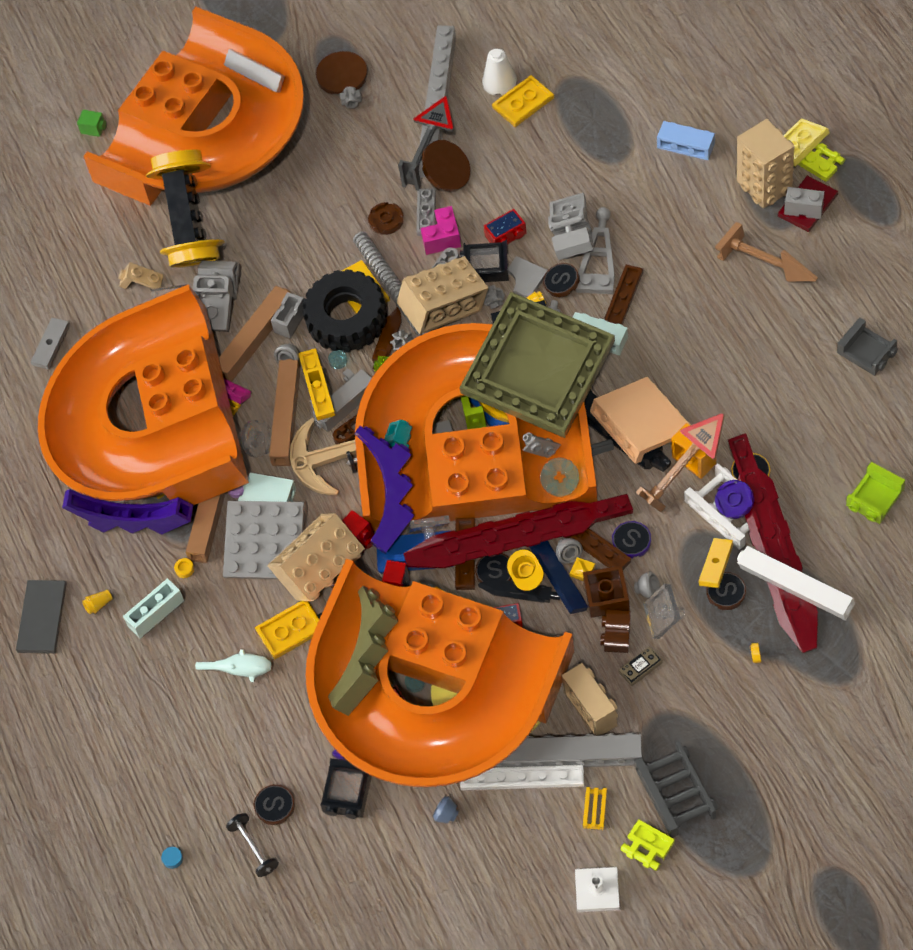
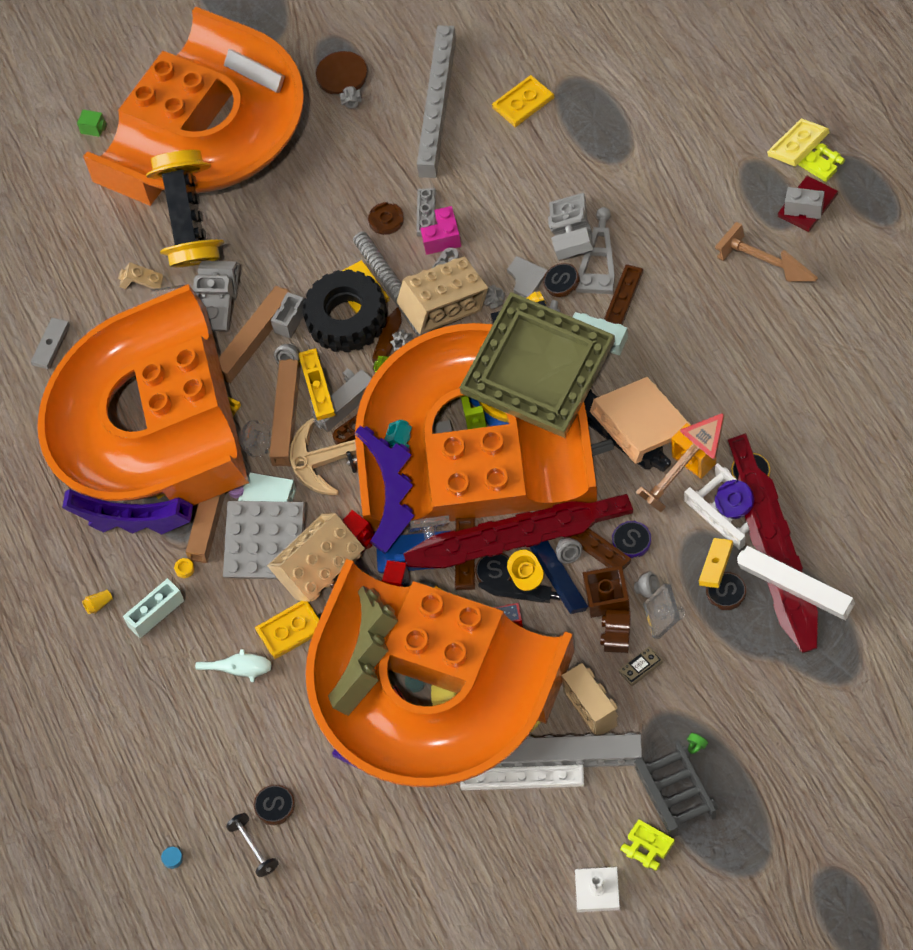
(41, 616): dark grey tile -> none
(236, 393): dark pink tile -> none
(337, 359): clear light blue tile -> none
(345, 790): black window -> none
(434, 117): dark grey piece -> none
(445, 165): reddish brown tile -> none
(445, 810): sand blue cone -> none
(488, 260): black window -> none
(498, 73): white cone -> none
(507, 226): brick -> none
(539, 445): light grey hinge -> none
(568, 483): clear light blue plate -> none
(580, 566): yellow tile -> none
(596, 791): yellow tile -> none
(685, 140): light blue brick -> none
(698, 741): none -> bright green tile
(755, 651): yellow tile -> none
(764, 163): tan brick -> none
(866, 348): dark grey panel -> none
(876, 493): lime panel -> none

